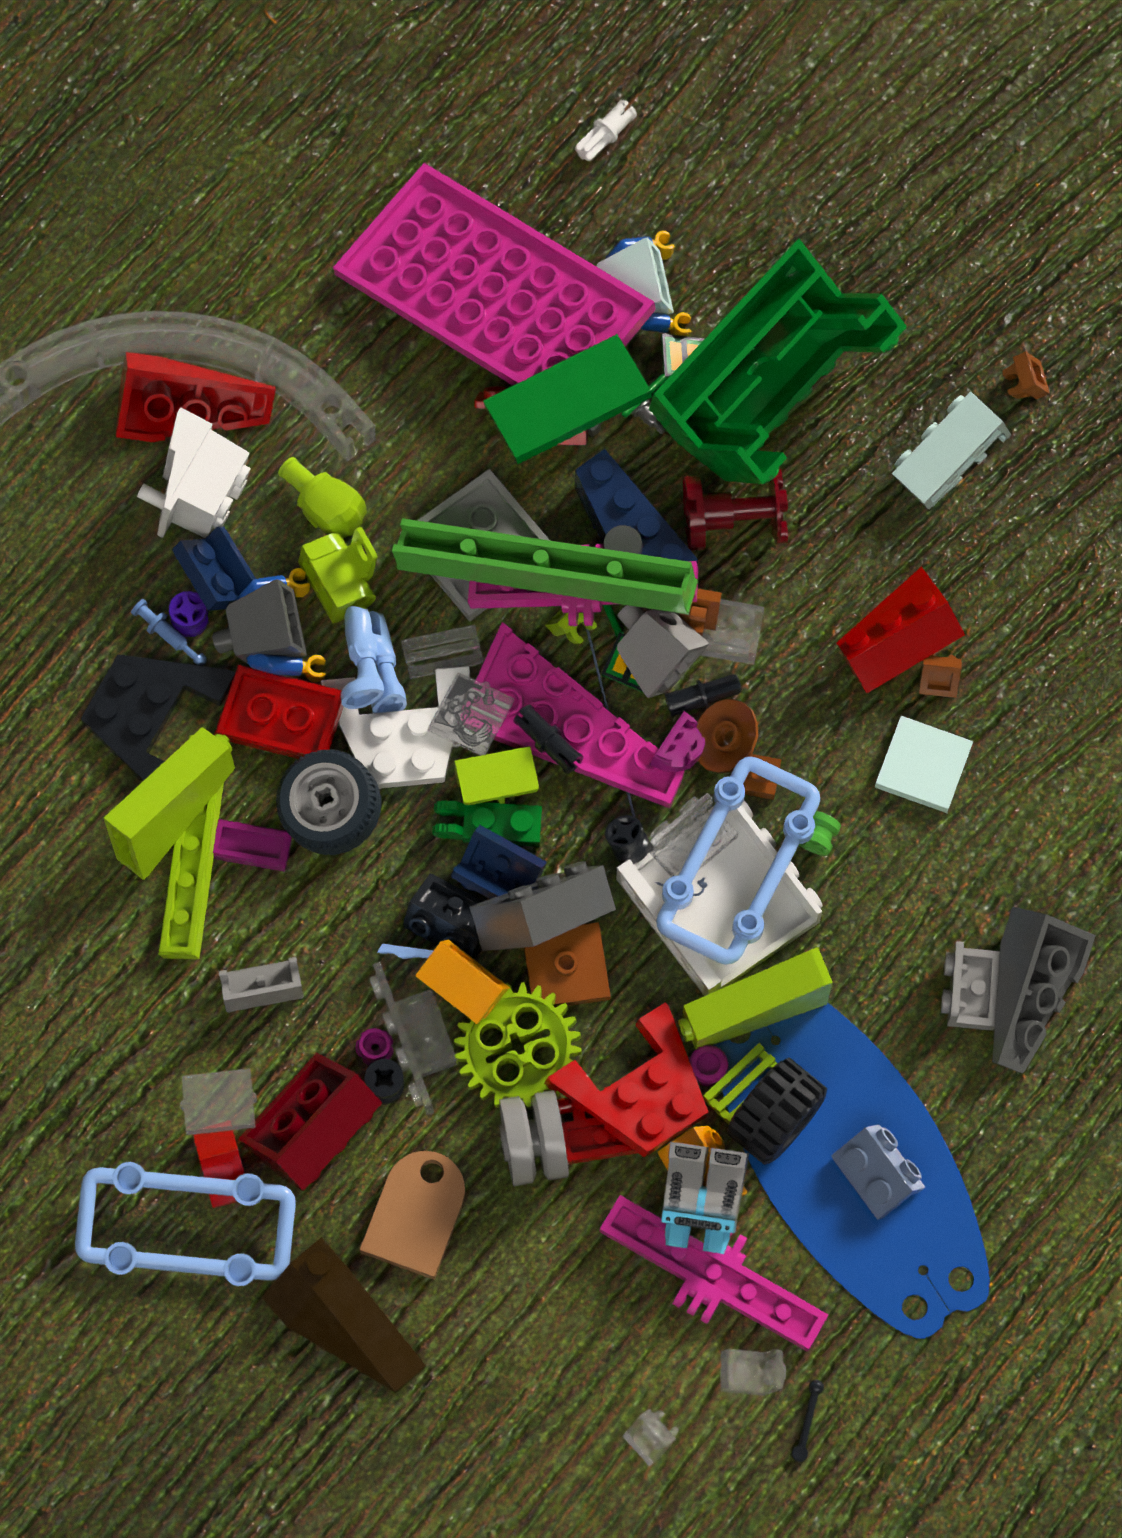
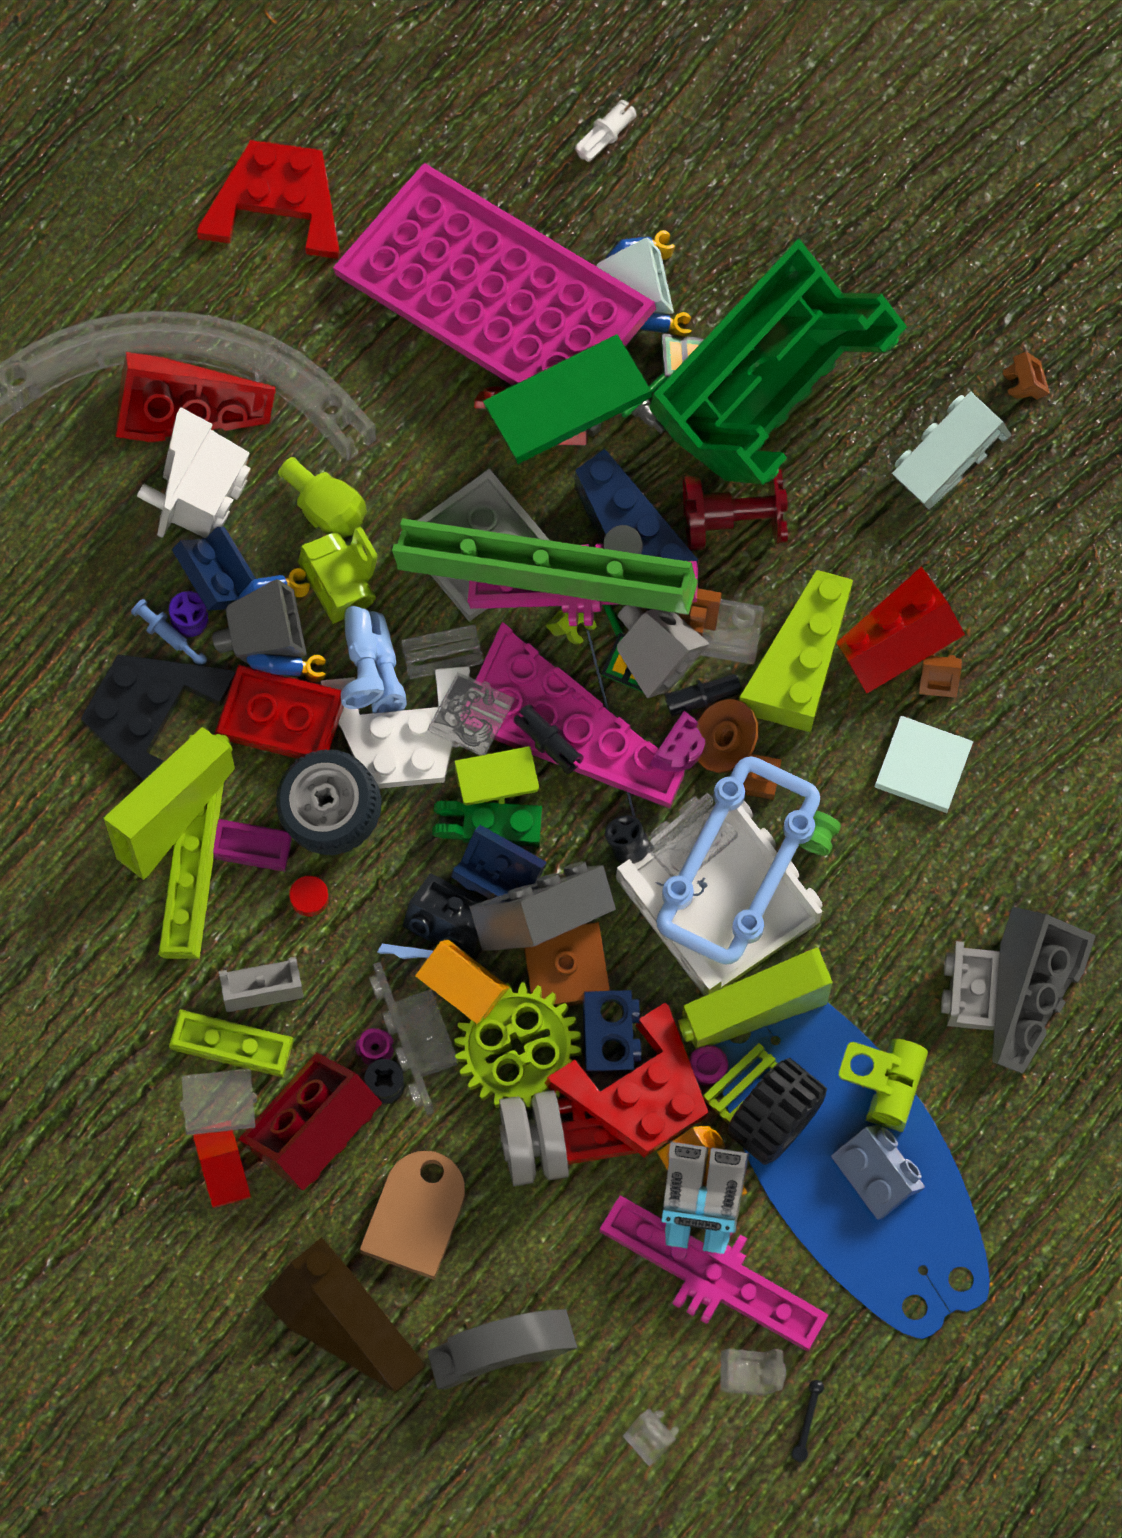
(123, 1257): light blue bar -> none
(231, 1043): none -> lime tile
(276, 182): none -> red wing
(309, 896): none -> red tile
(501, 1344): none -> dark grey arch
(599, 1031): none -> dark blue brick
(796, 665): none -> lime wedge
(893, 1078): none -> lime piece

